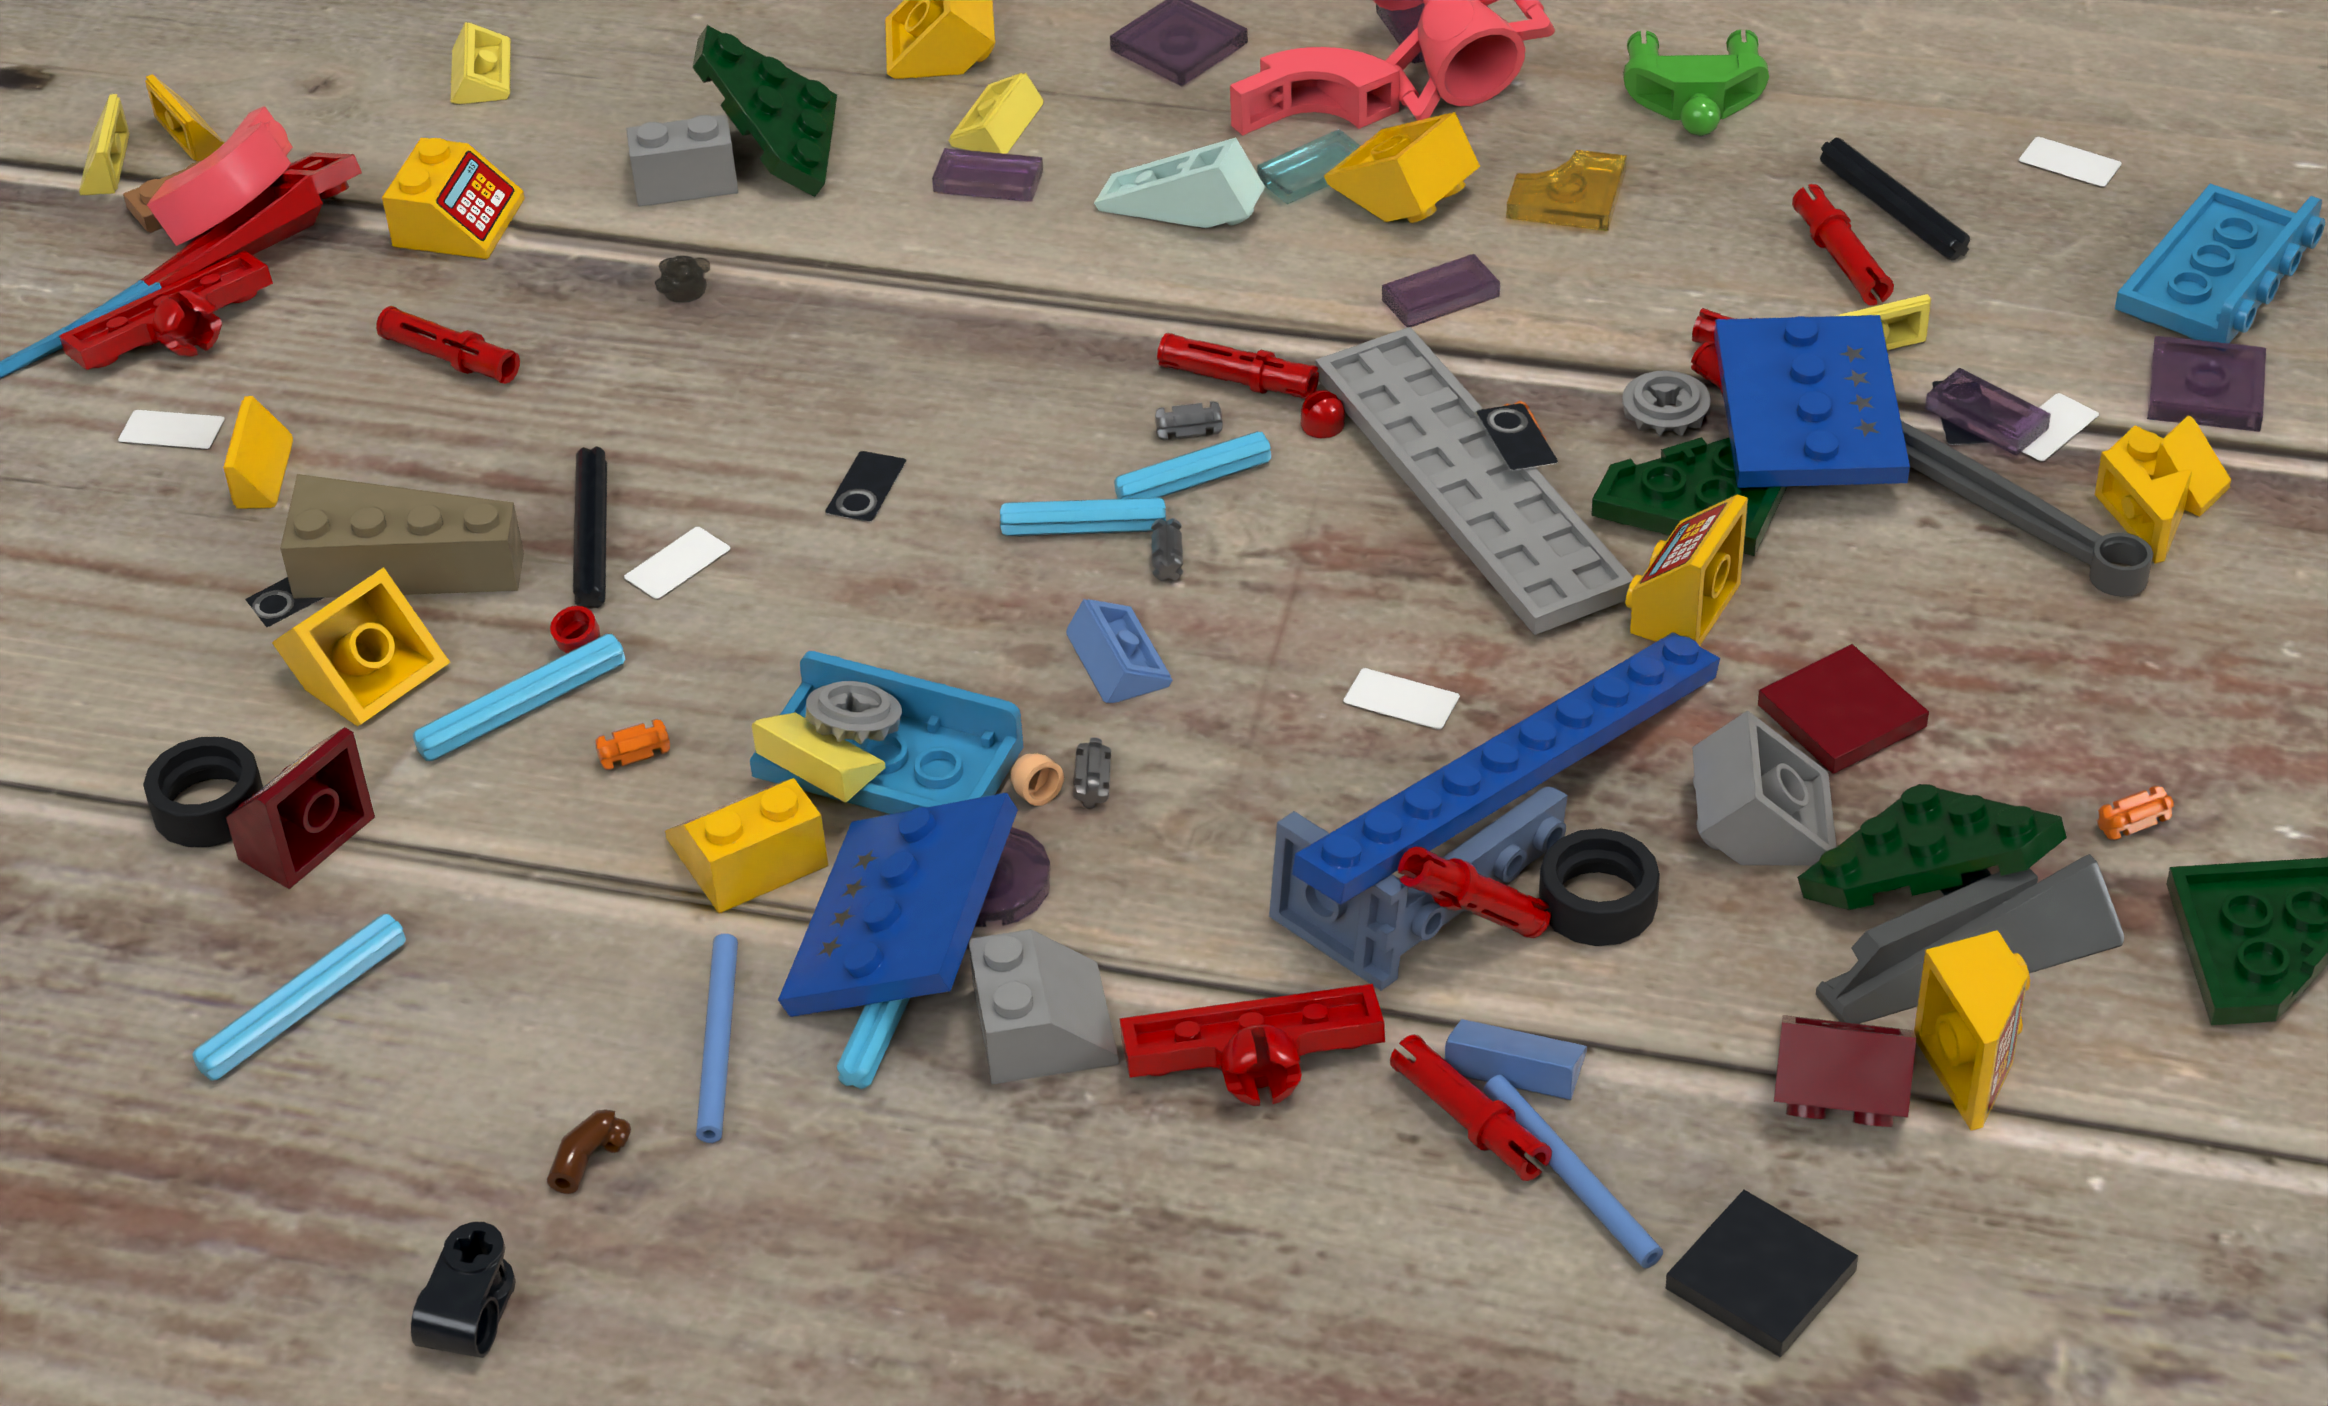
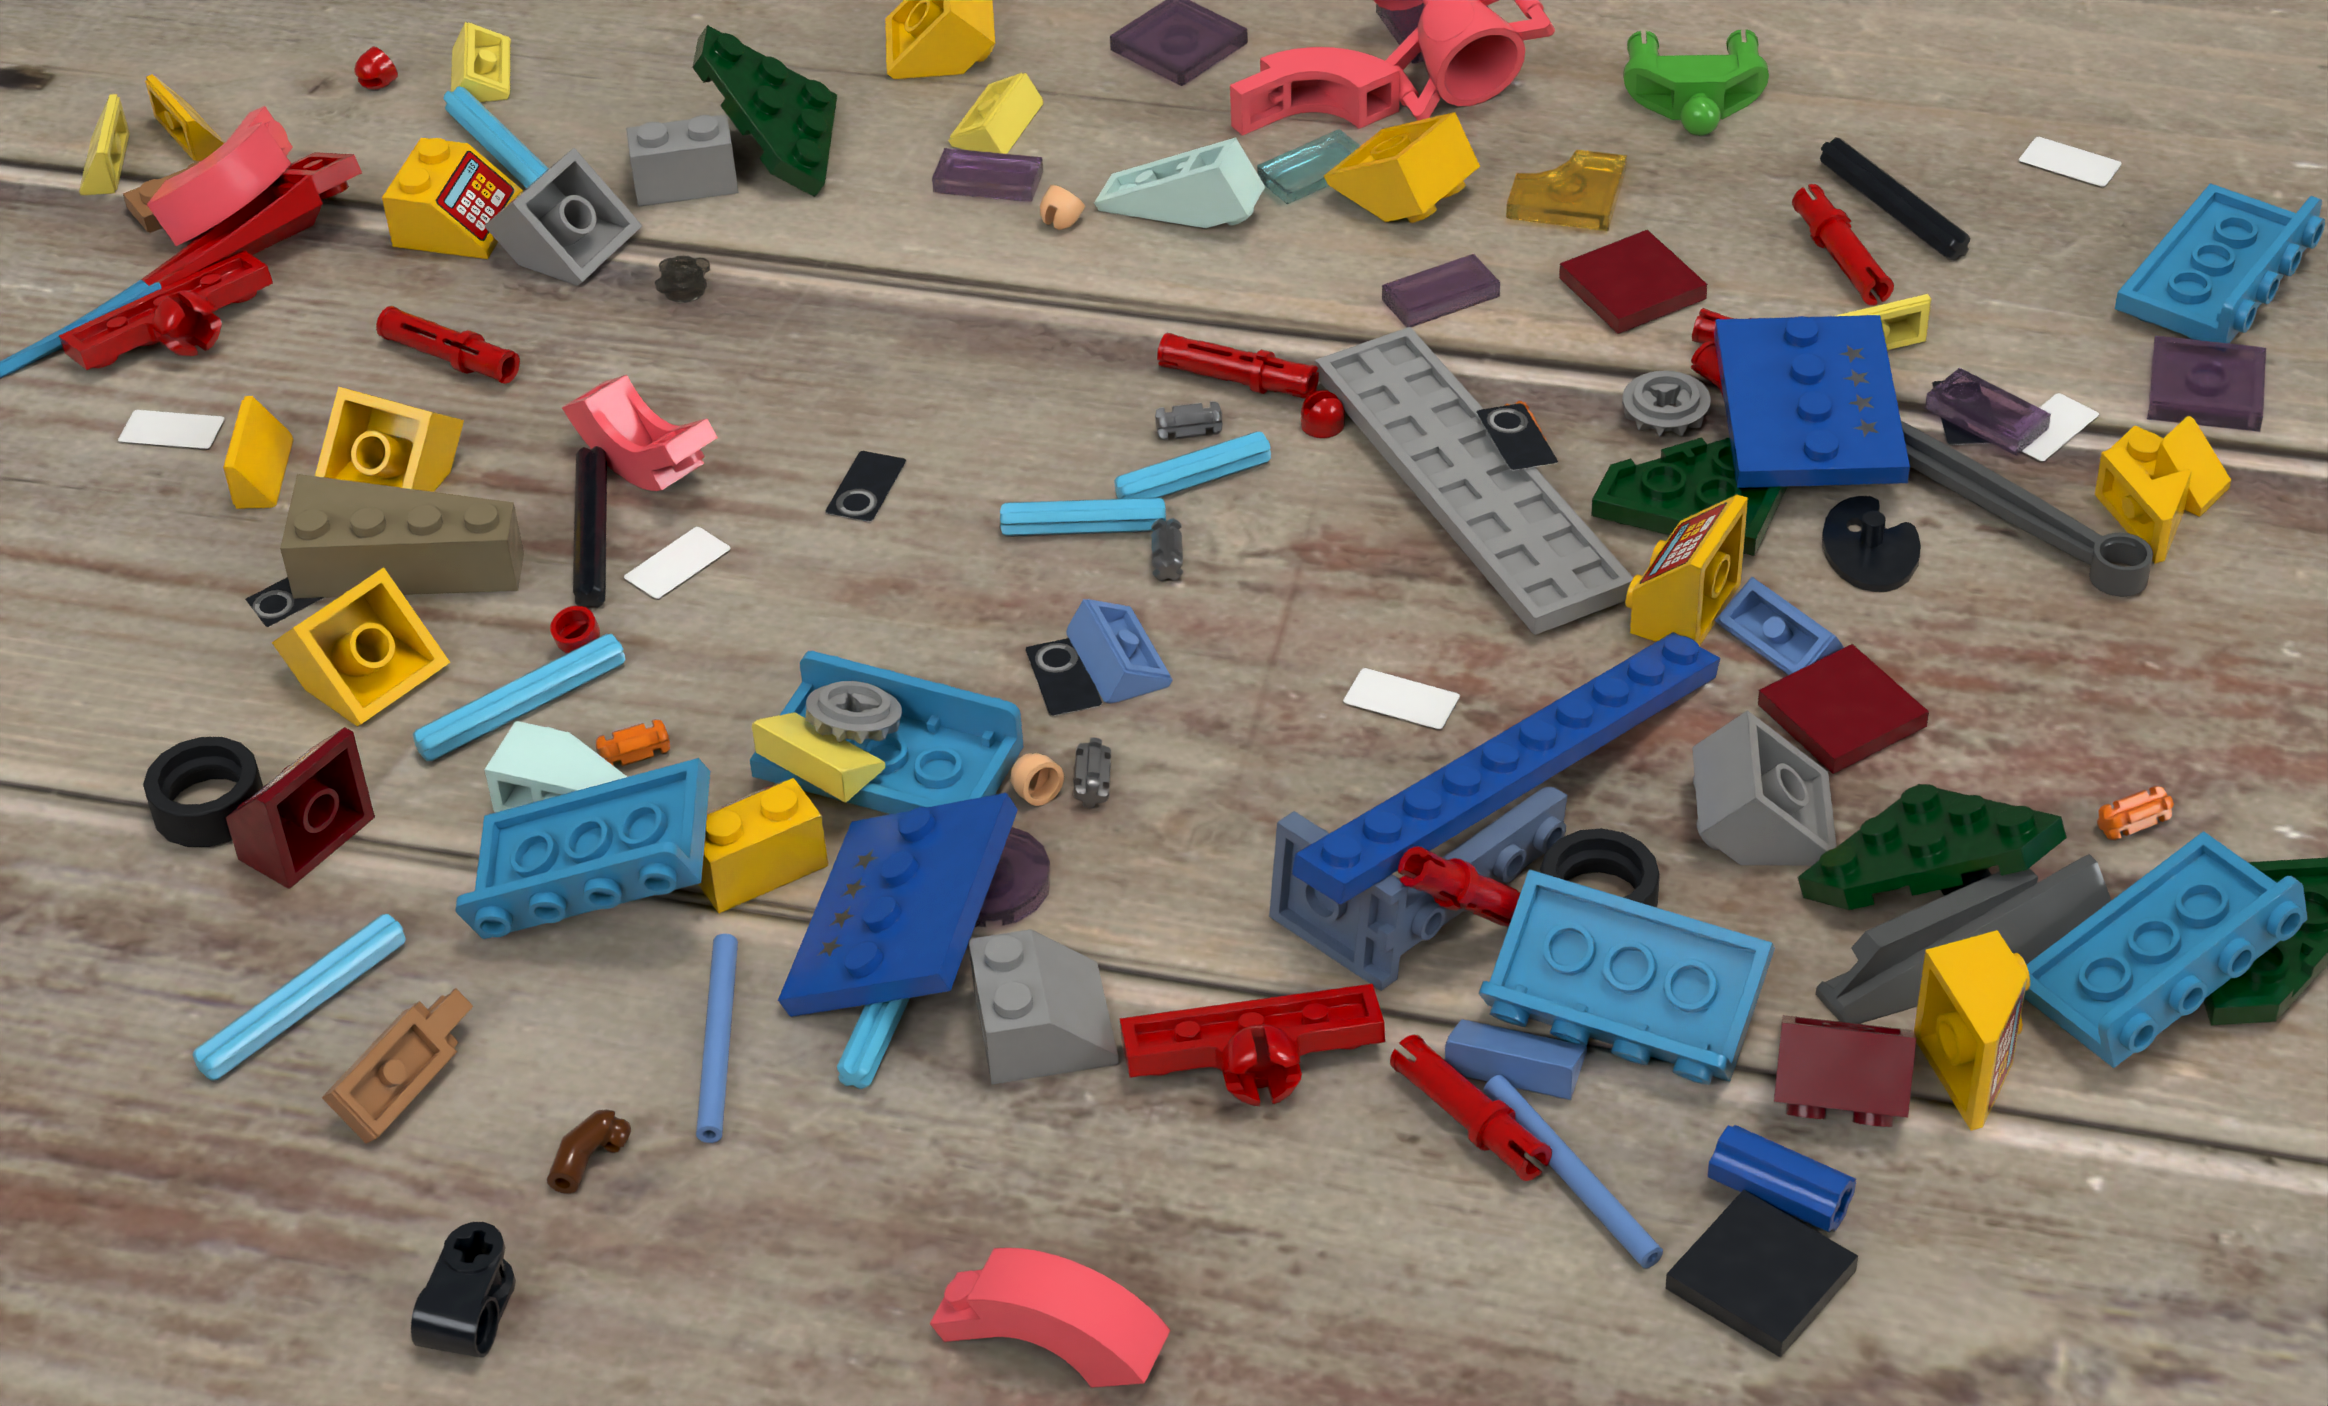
(374, 69): none -> red hinge
(387, 443): none -> yellow slope
(397, 1066): none -> medium nougat hinge
(494, 136): none -> medium azure axle
(542, 764): none -> light aqua slope
(564, 222): none -> light grey slope
(589, 850): none -> dark azure bracket
(635, 438): none -> coral arch
(1057, 1306): none -> coral arch
(1060, 207): none -> light nougat hinge
(1062, 677): none -> black sticker
(1628, 977): none -> dark azure bracket
(1633, 281): none -> dark red tile
(1776, 628): none -> medium blue slope
(1782, 1177): none -> blue axle
(1874, 556): none -> black piece
(2163, 948): none -> dark azure bracket

